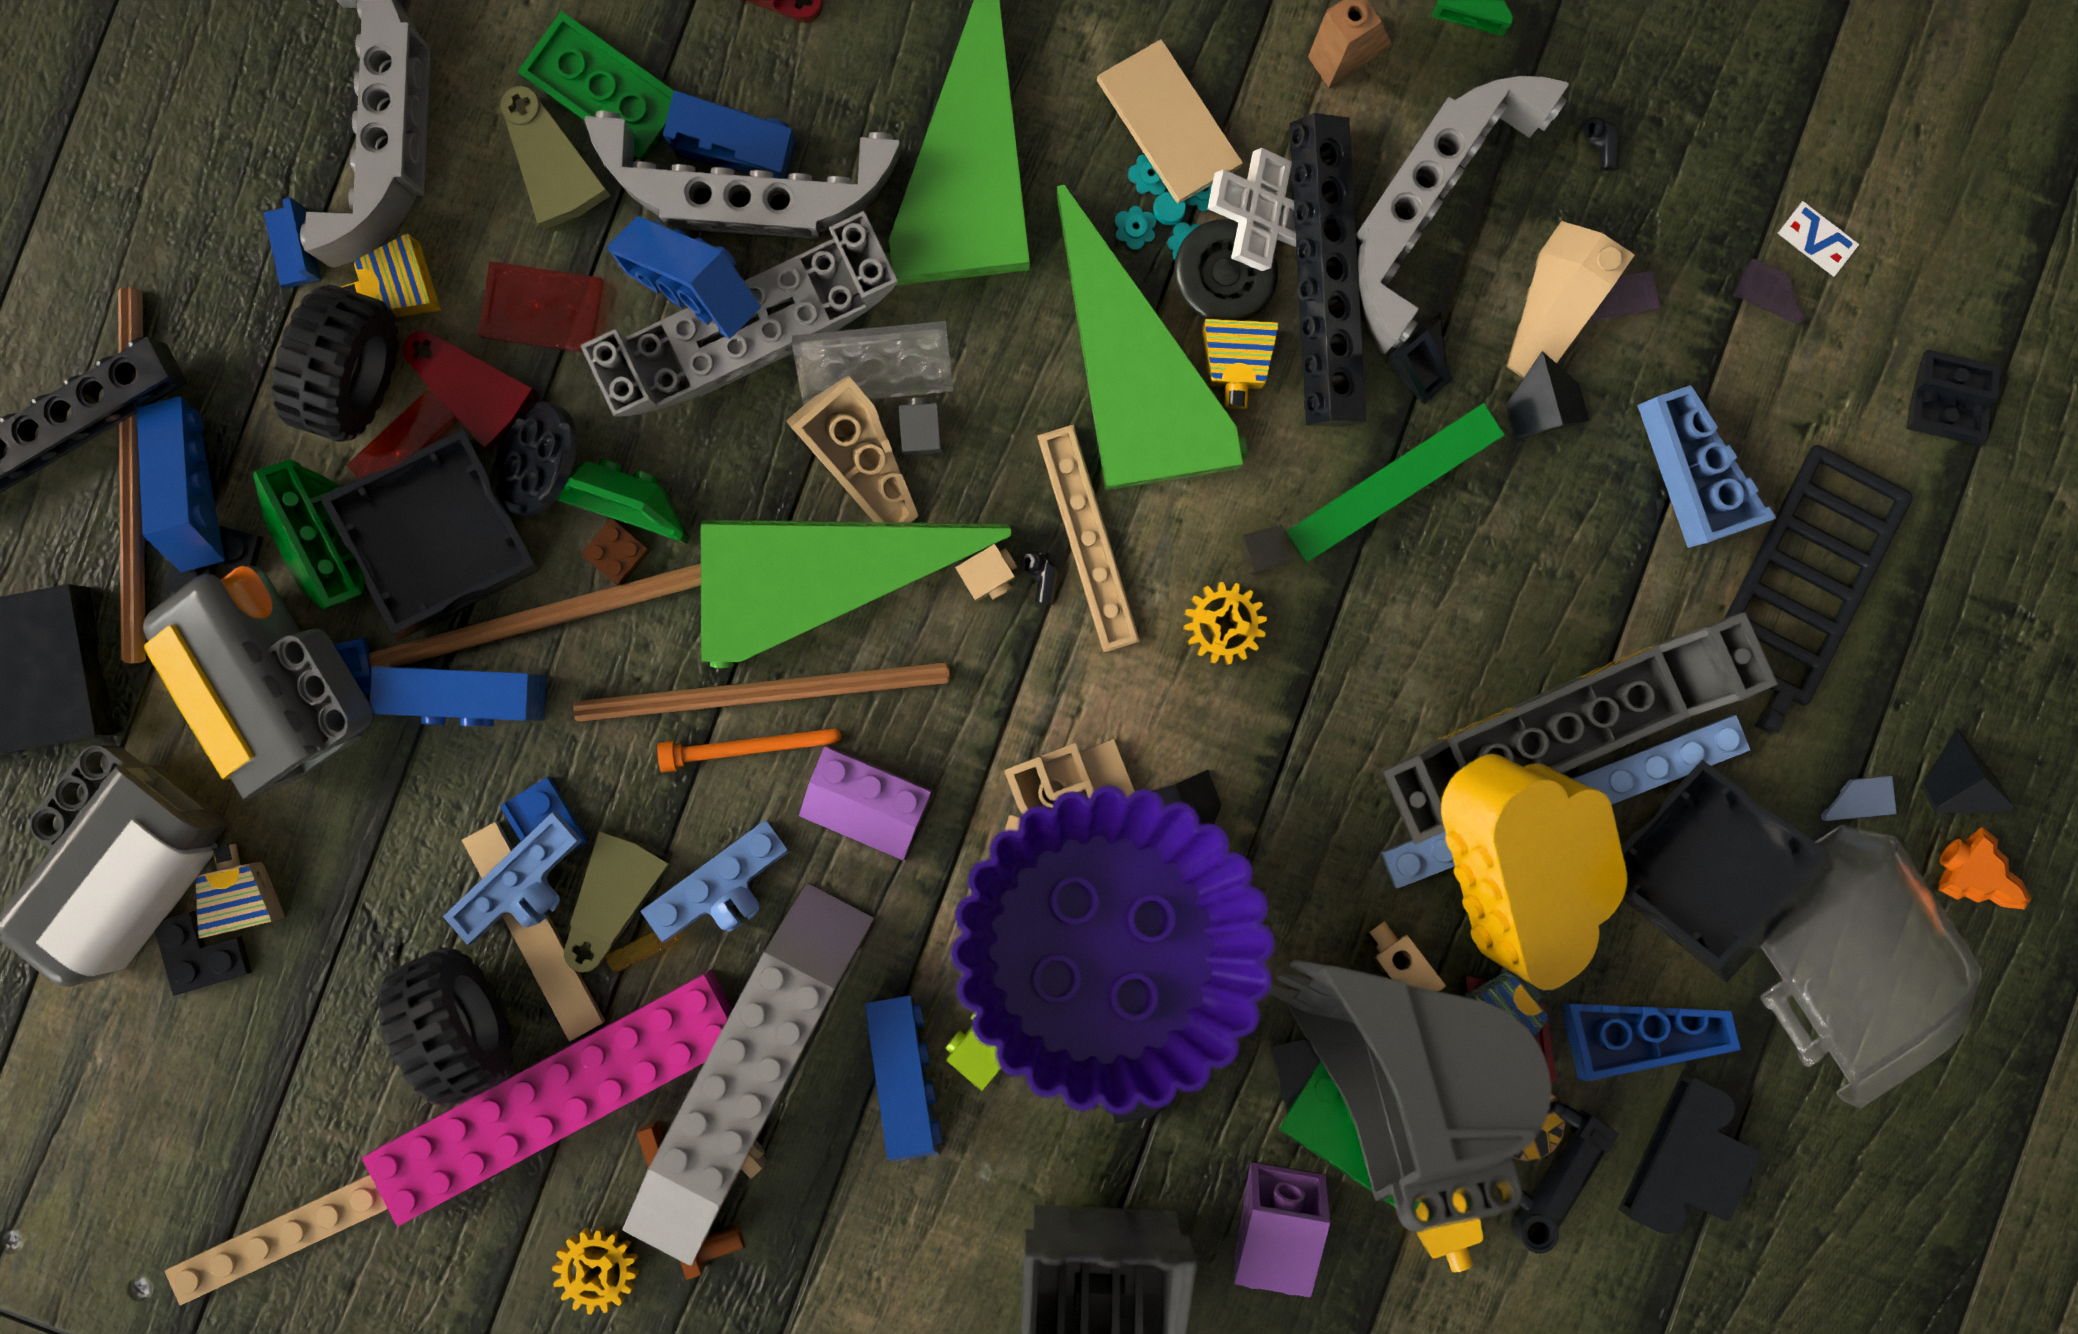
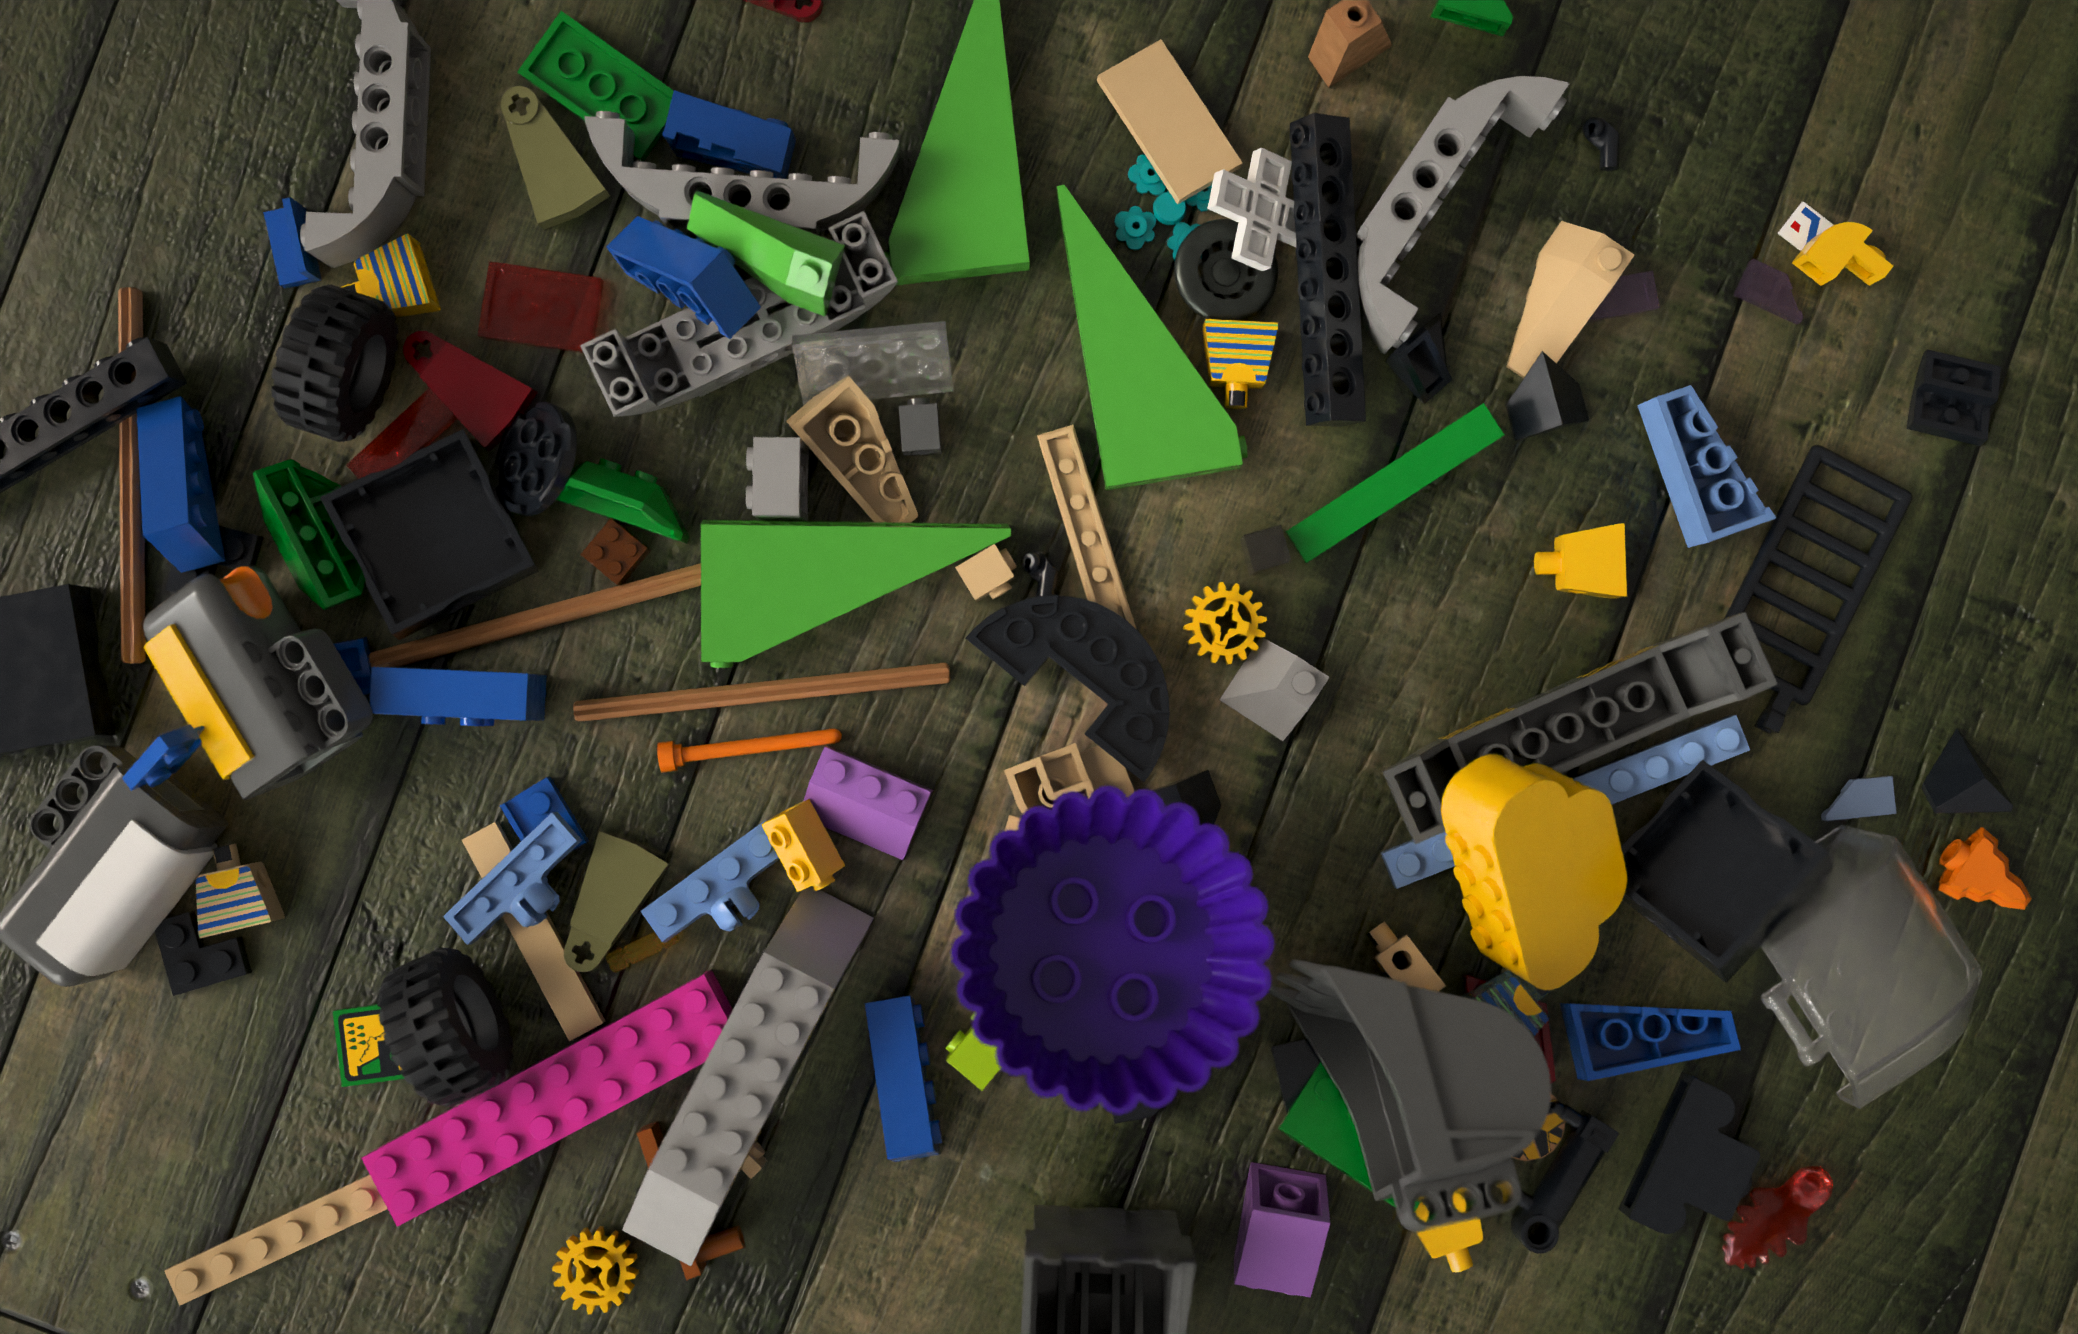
(164, 757): none -> blue plate
(362, 1048): none -> tile
(778, 255): none -> bright green wedge
(779, 478): none -> light grey brick
(804, 846): none -> yellow brick
(1101, 654): none -> black plate
(1274, 688): none -> light grey slope
(1588, 562): none -> yellow torso
(1777, 1216): none -> clear red plant
(1840, 248): none -> yellow brick

